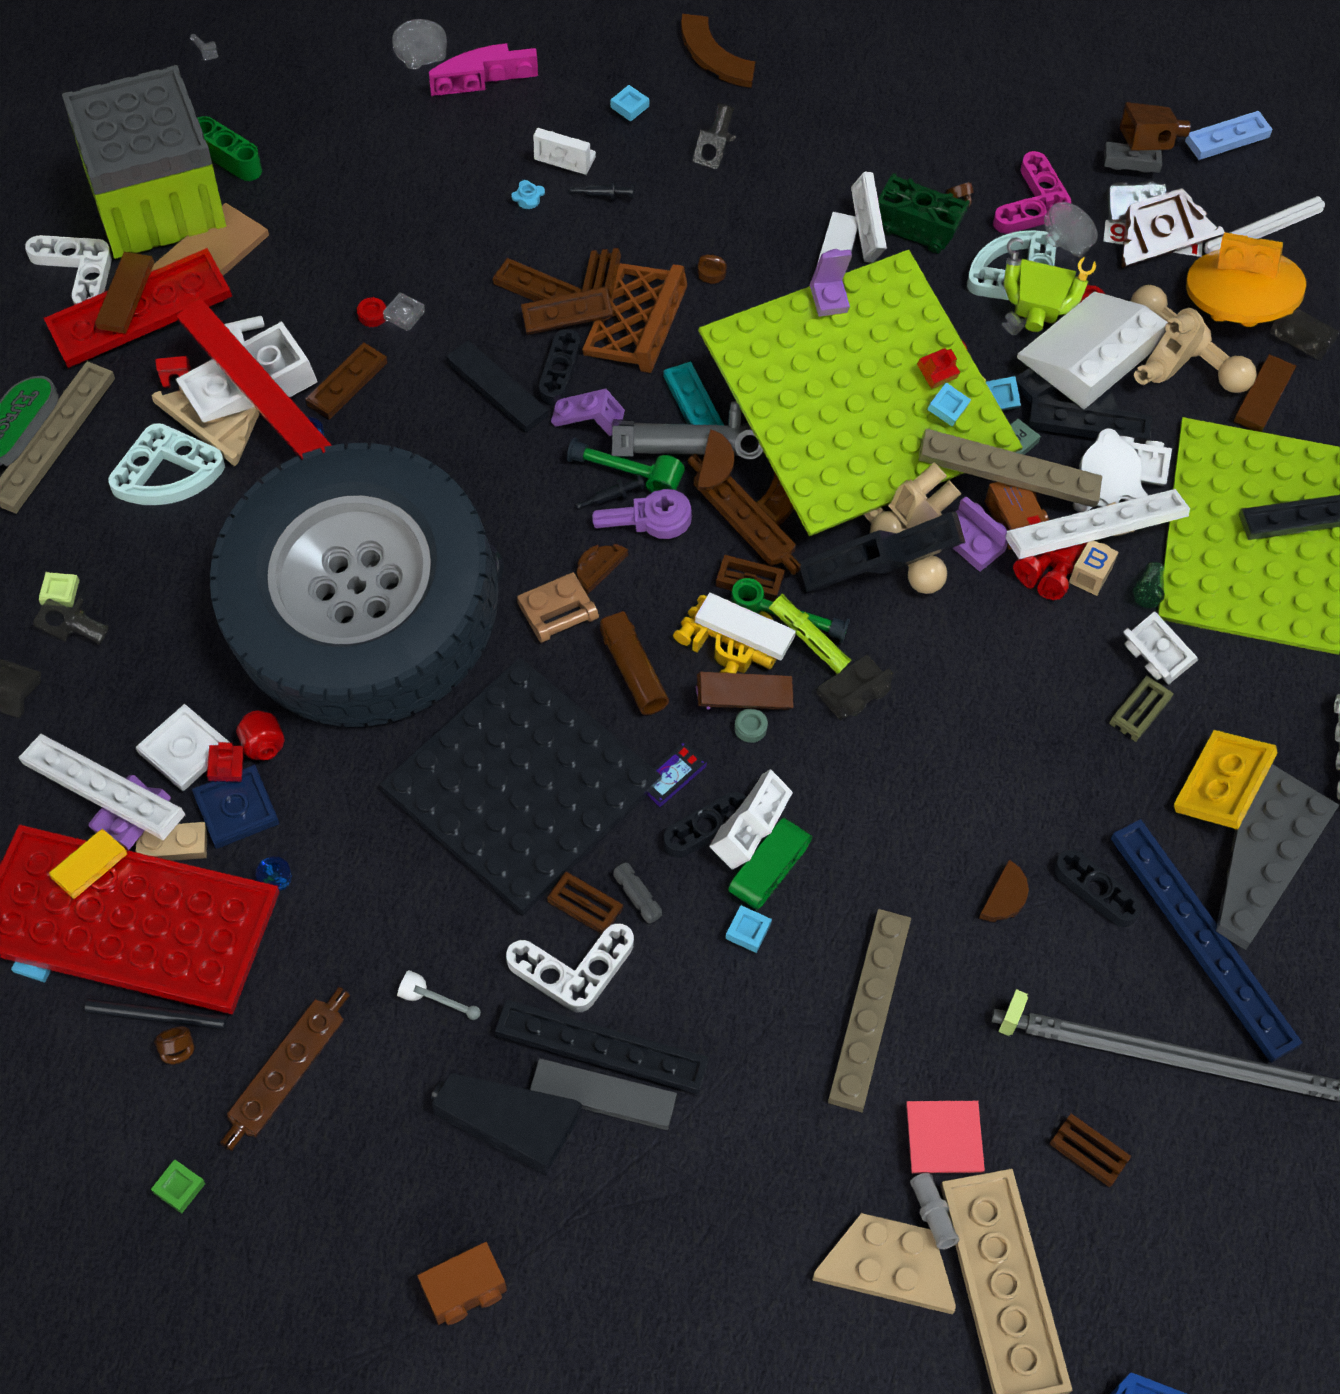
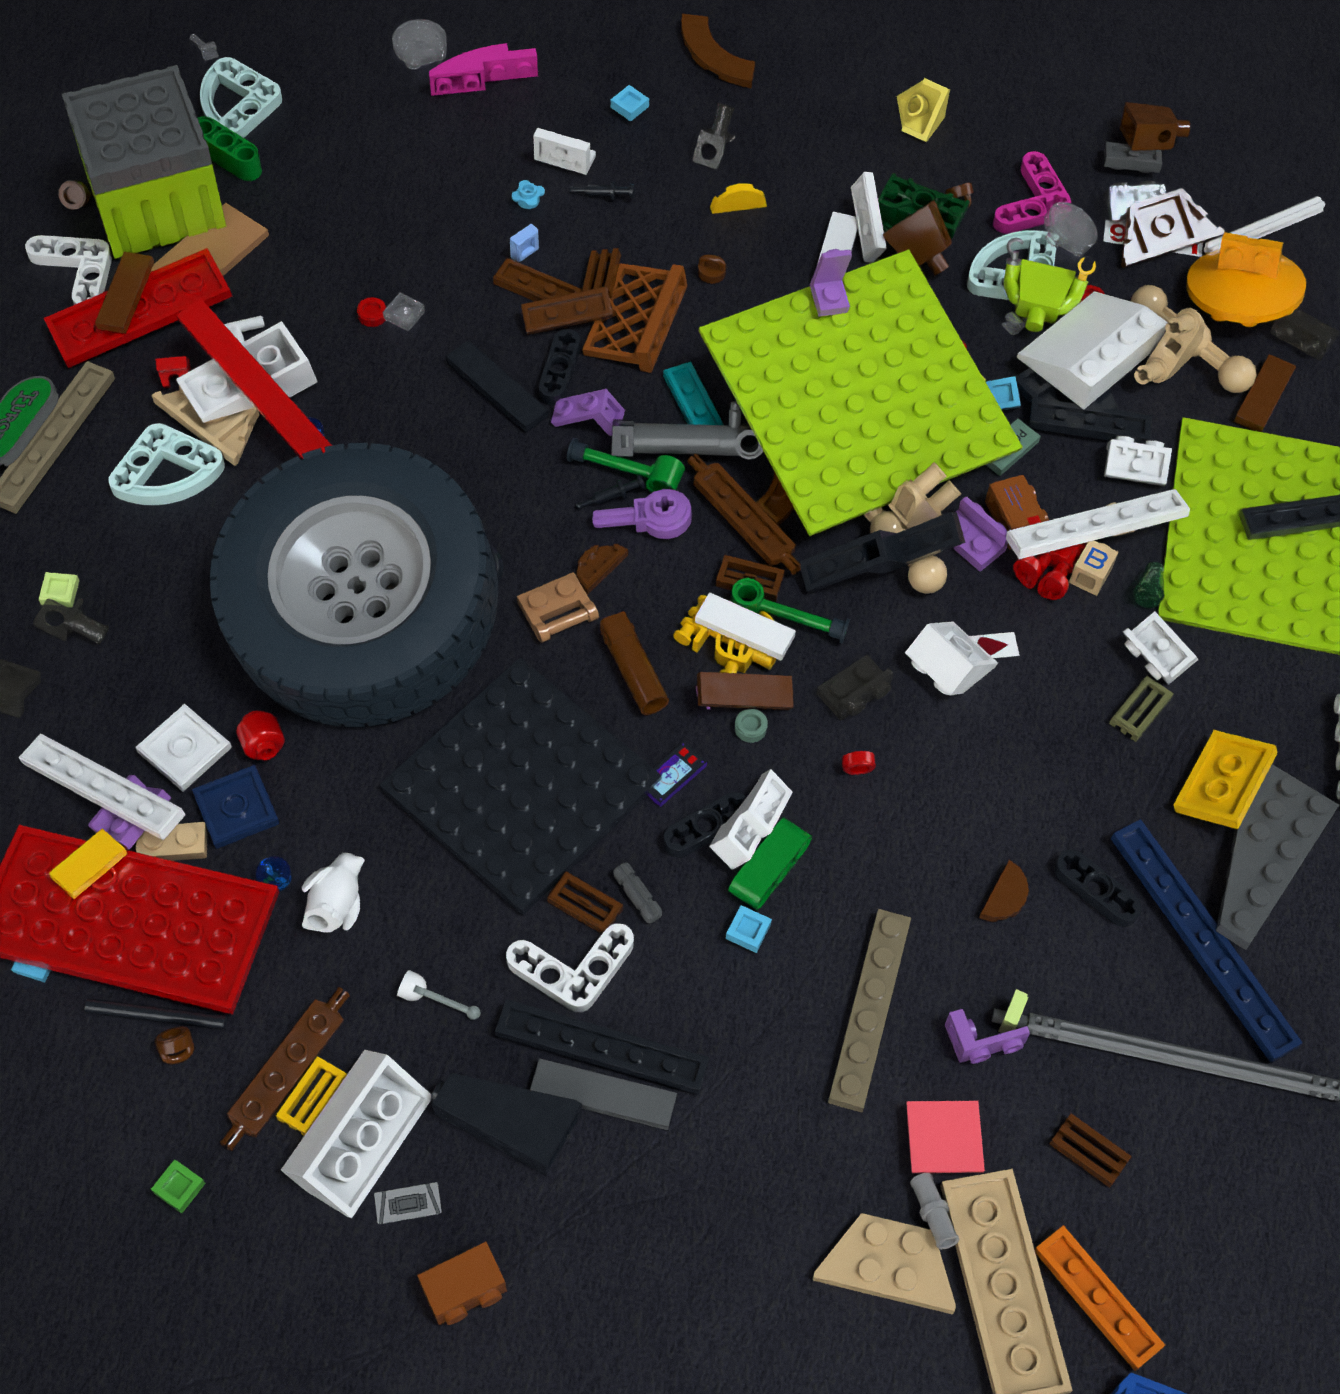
(74, 194): none -> reddish brown tile
(225, 762): red tile -> none
(253, 95): none -> light aqua beam
(285, 1111): none -> yellow tile
(333, 895): none -> white animal
(346, 380): reddish brown tile -> none
(357, 1132): none -> white slope
(407, 1203): none -> sticker
(524, 243): none -> light blue tile
(717, 462): reddish brown tile -> none
(738, 198): none -> yellow tile
(810, 633): lime pin -> none
(858, 762): none -> red tile
(922, 108): none -> light yellow slope
(923, 235): none -> reddish brown torso
(939, 367): red tile -> none
(949, 404): medium azure plate -> none
(949, 657): none -> white slope
(963, 1037): none -> medium lavender bracket
(998, 645): none -> white sticker
(1010, 468): dark tan plate -> none
(1099, 1298): none -> orange plate
(1118, 466): white tile -> none
(1228, 135): light blue plate -> none

